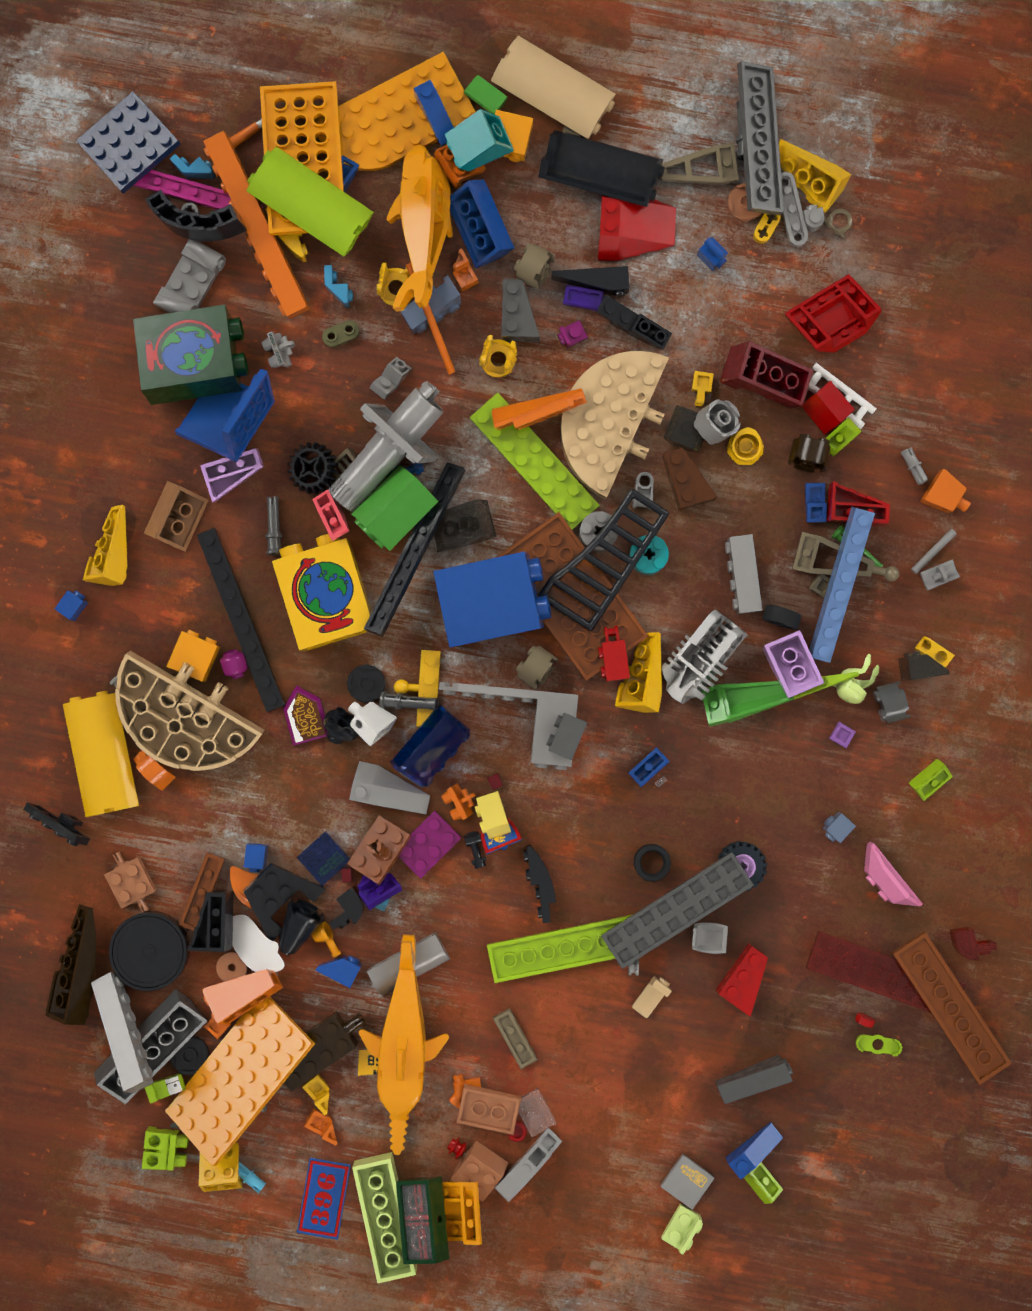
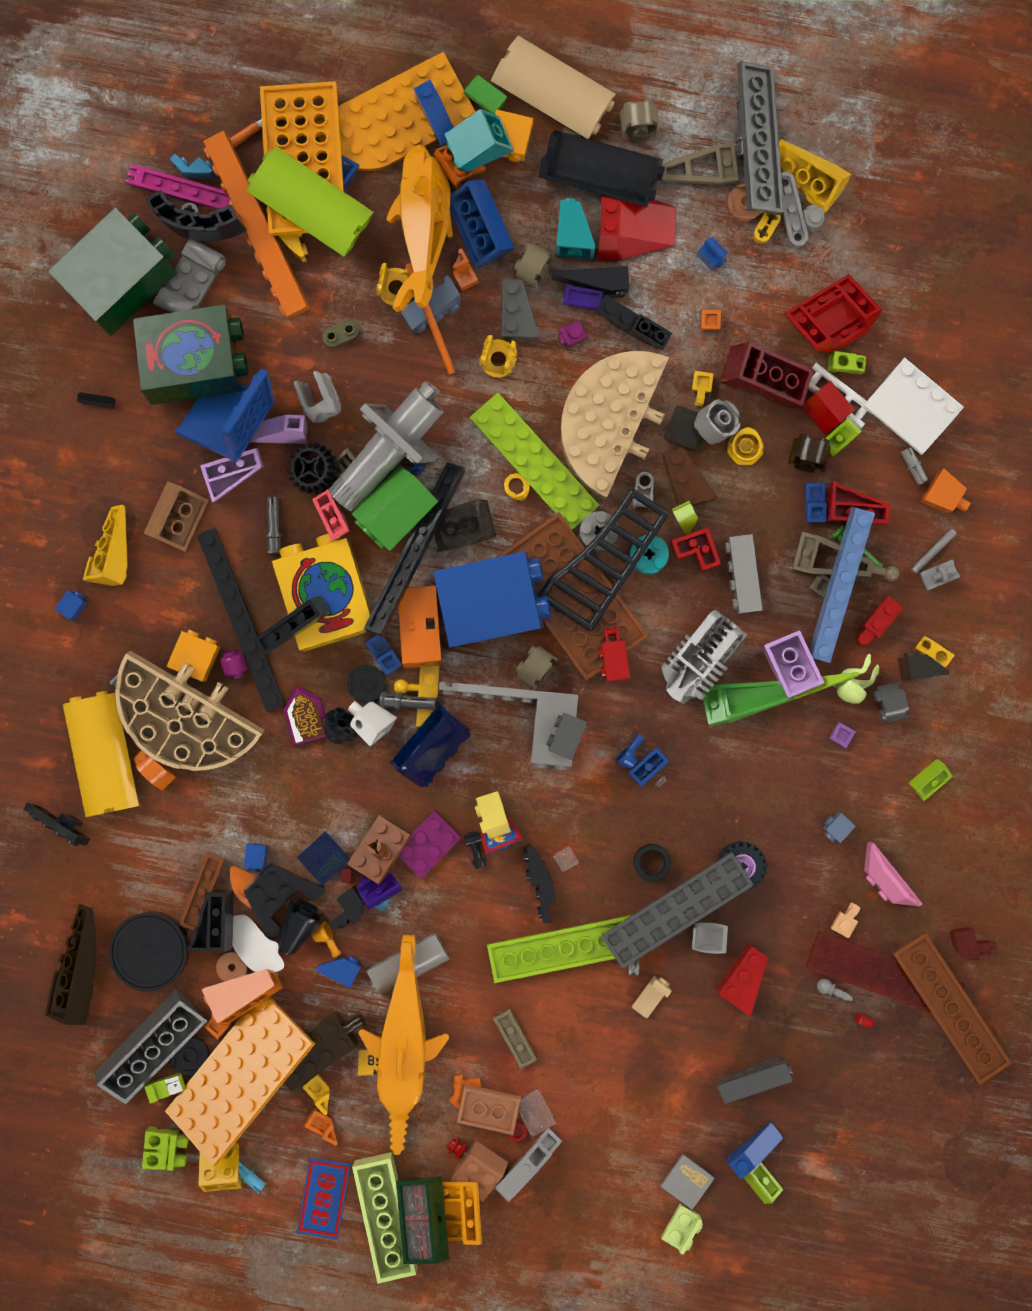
(96, 400): none -> black axle
(115, 269): none -> brick
(122, 1033): brick -> none
(128, 142): plate -> none
(130, 882): nougat plate -> none
(281, 349): light grey hips -> none
(282, 430): none -> lavender slope
(293, 624): none -> black slope
(325, 409): none -> light grey piece
(339, 291): dark azure slope -> none
(382, 788): light grey wedge -> none
(383, 653): none -> blue slope
(390, 378): light grey slope -> none
(420, 628): none -> orange brick
(462, 801): orange hips -> none
(495, 781): dark red piece -> none
(522, 496): none -> yellow piece
(536, 410): orange wedge -> none
(566, 858): none -> clear tile
(573, 235): none -> teal slope
(626, 757): none -> blue bar
(639, 121): none -> dark tan brick
(644, 687): yellow wedge -> none
(686, 516): none -> lime slope
(697, 544): none -> red brick
(711, 320): none -> orange plate
(781, 617): black tyre -> none
(826, 987): none -> light grey bar
(841, 231): dark tan piece -> none
(845, 923): none -> light nougat plate
(846, 363): none -> lime leg
(878, 620): none -> red brick
(890, 1045): lime piece -> none
(913, 406): none -> white slope

